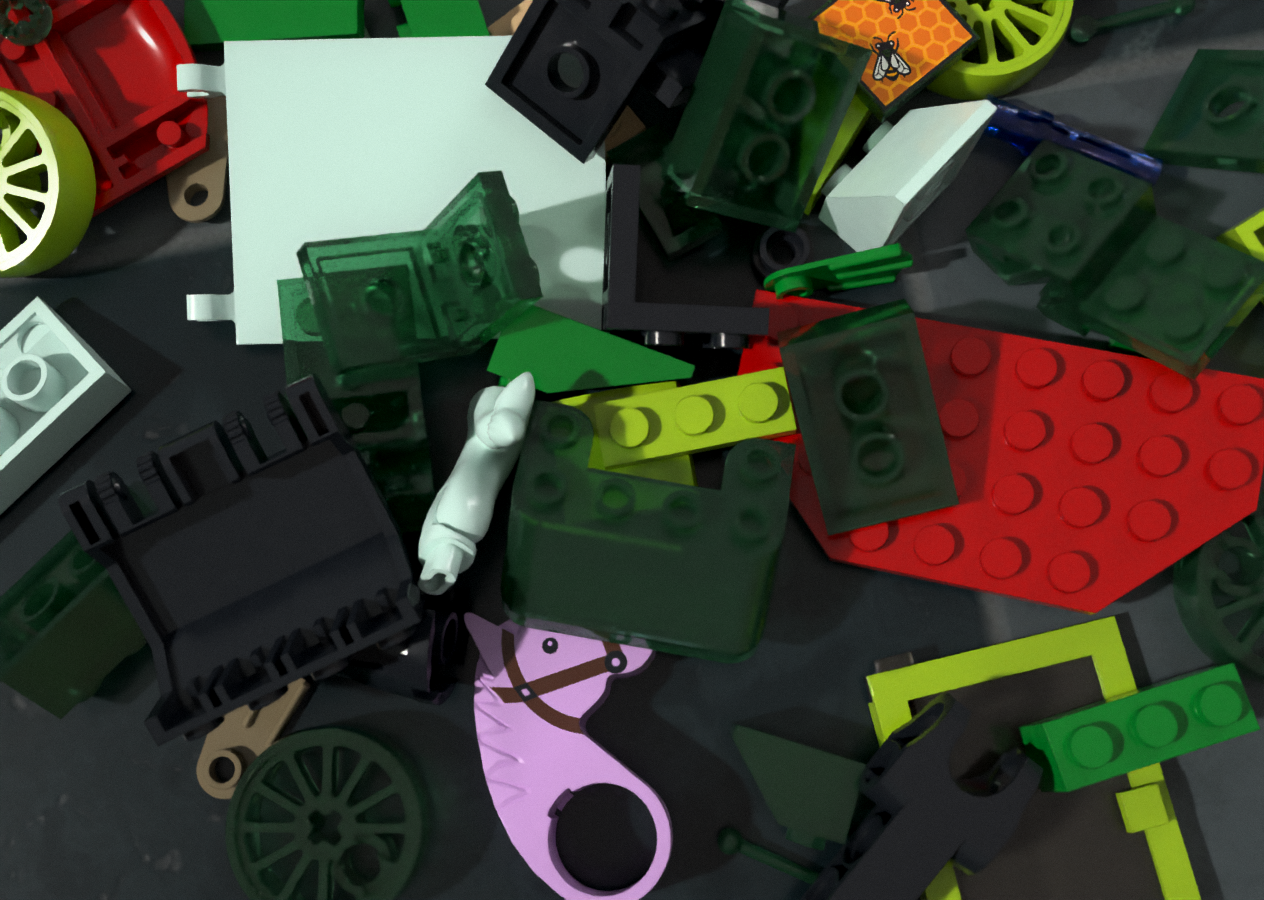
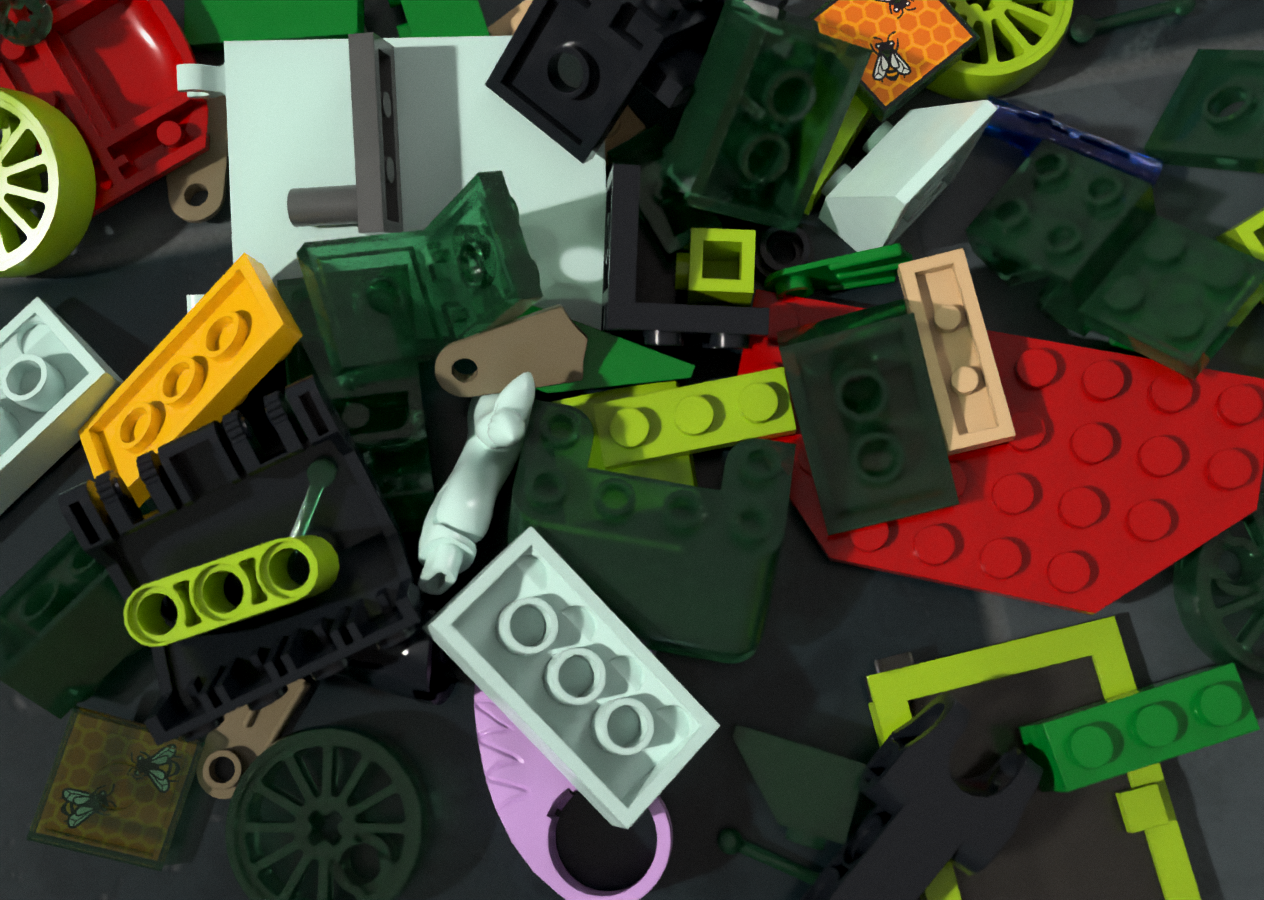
(115, 790): none -> tile
(193, 373): none -> yellow plate
(201, 594): none -> lime beam
(320, 475): none -> clear green hinge
(376, 197): none -> dark grey piece
(538, 343): none -> dark tan piece
(572, 678): none -> light aqua slope
(717, 267): none -> lime brick
(957, 352): none -> tan plate

